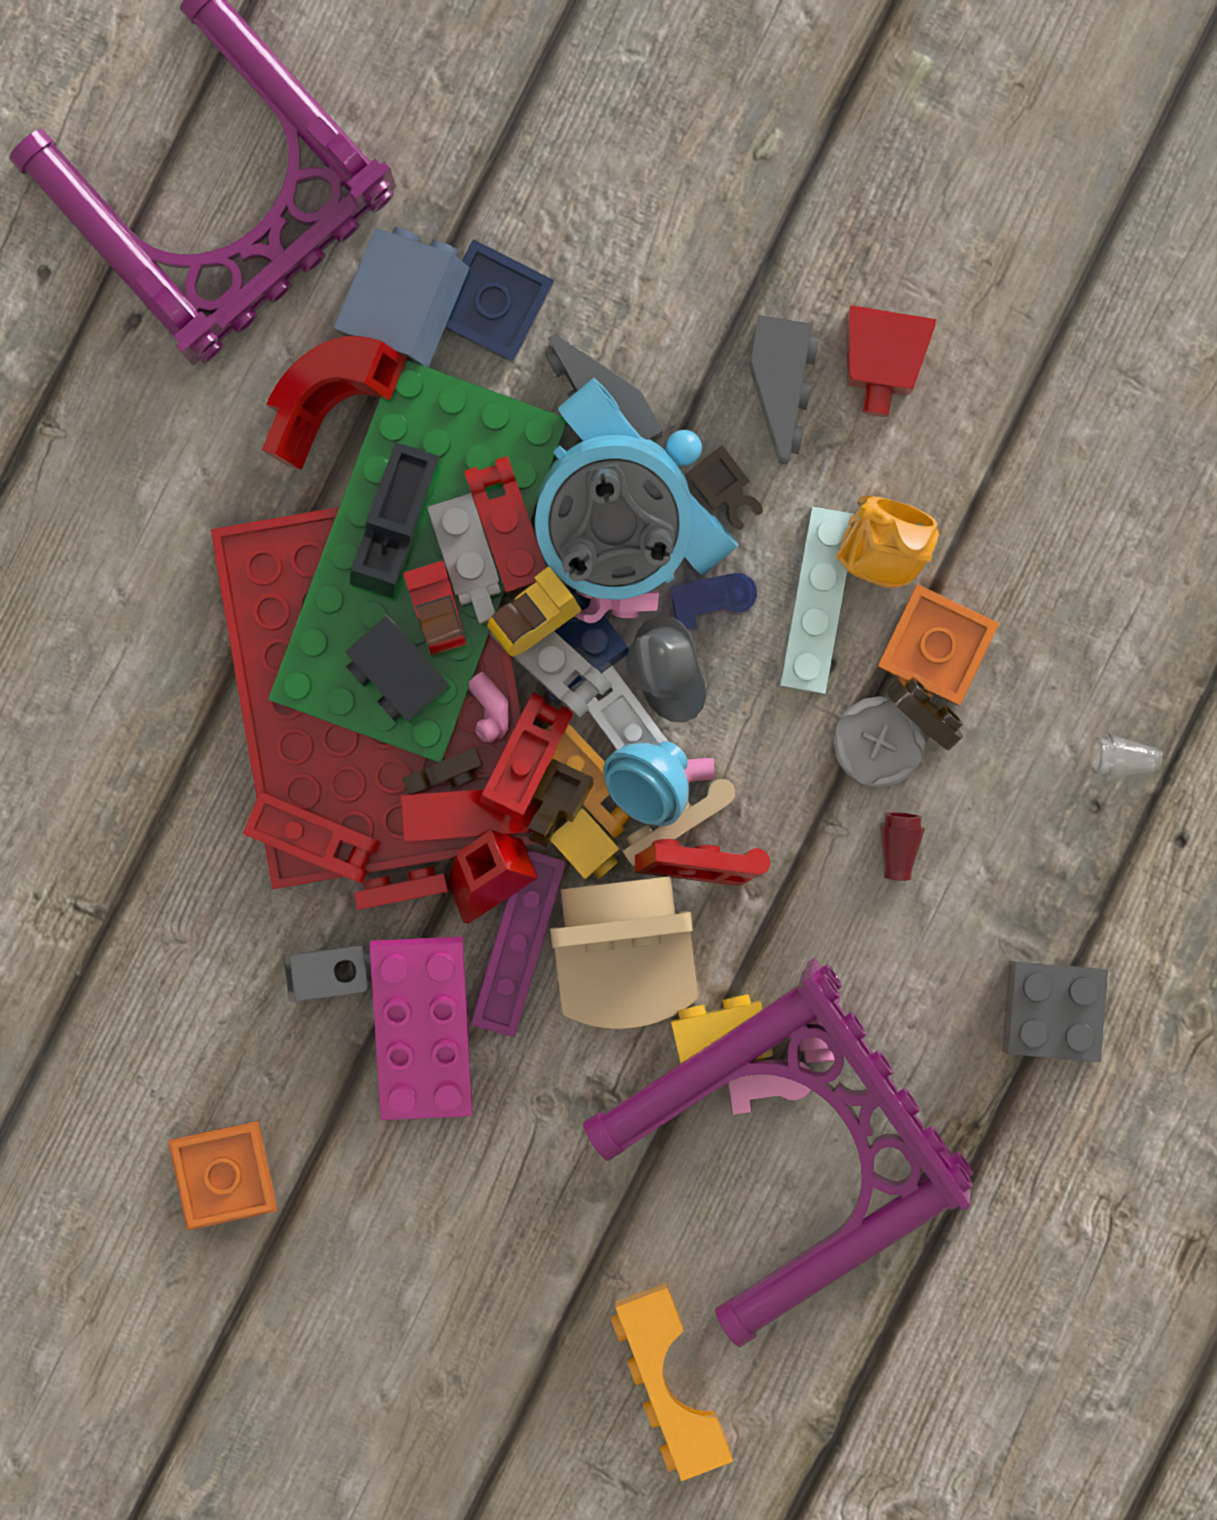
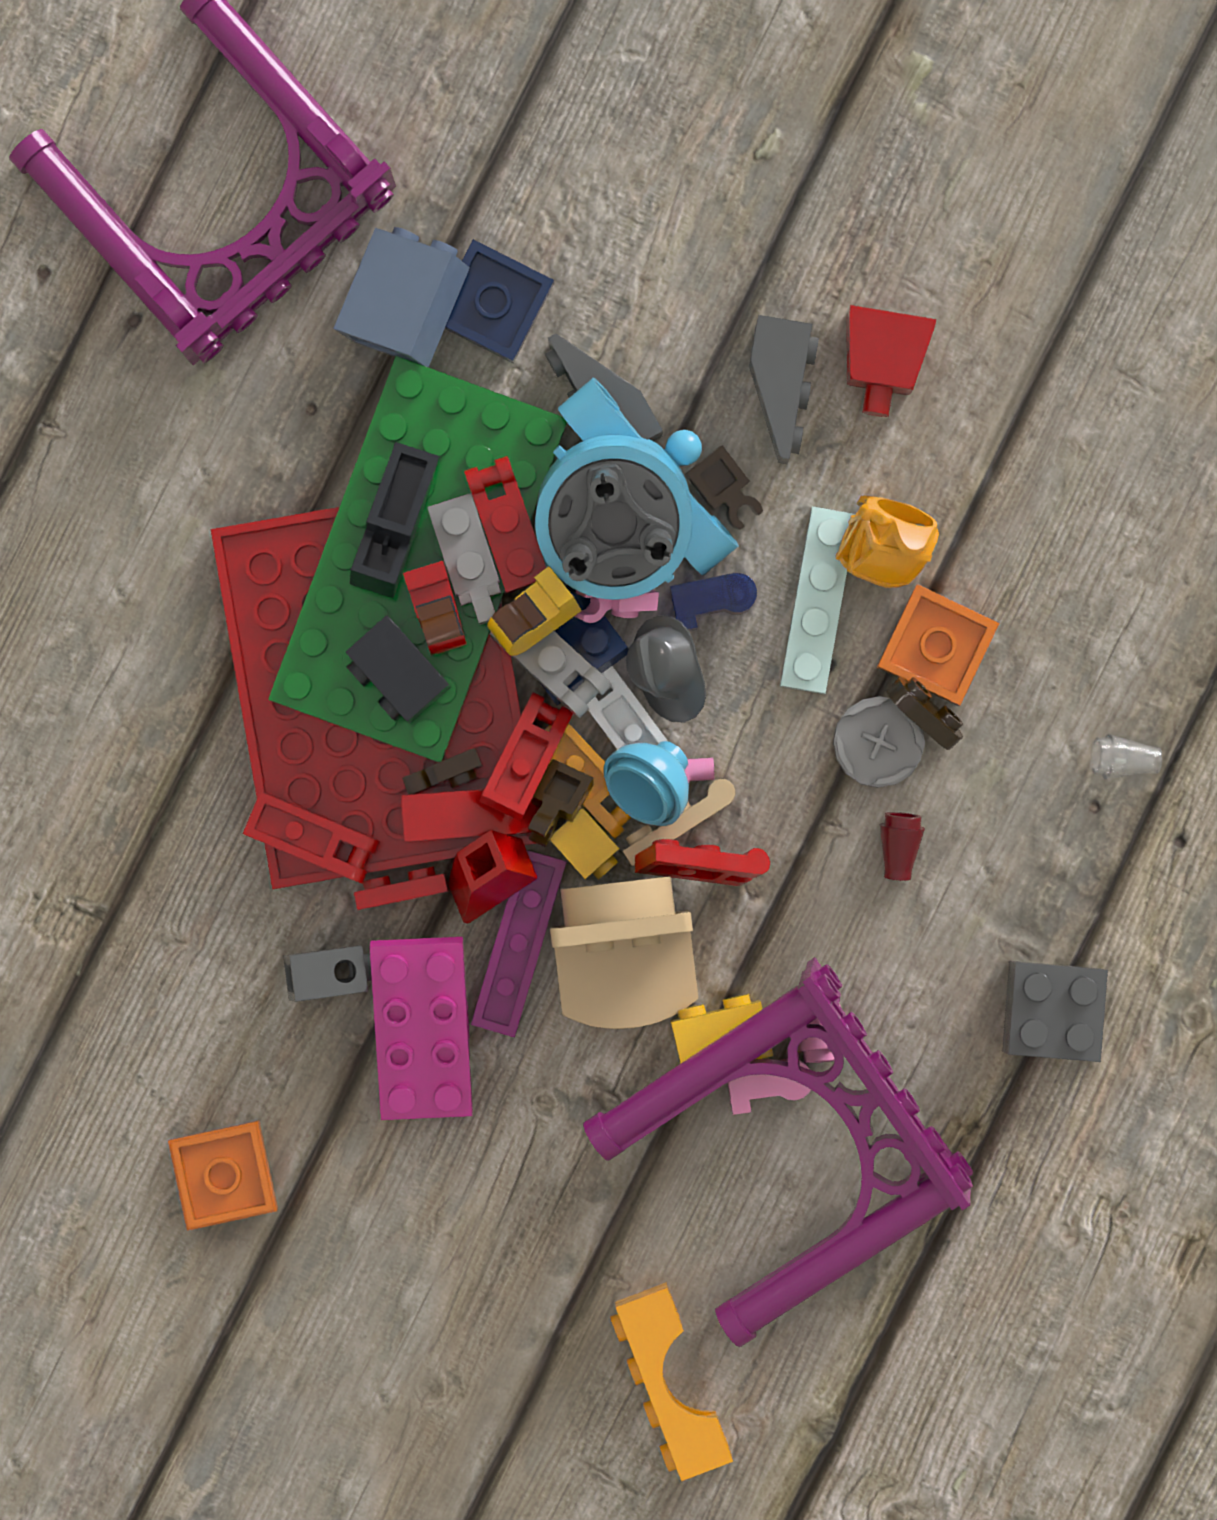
(320, 382): red arch -> none
(495, 708): bright pink arm -> none

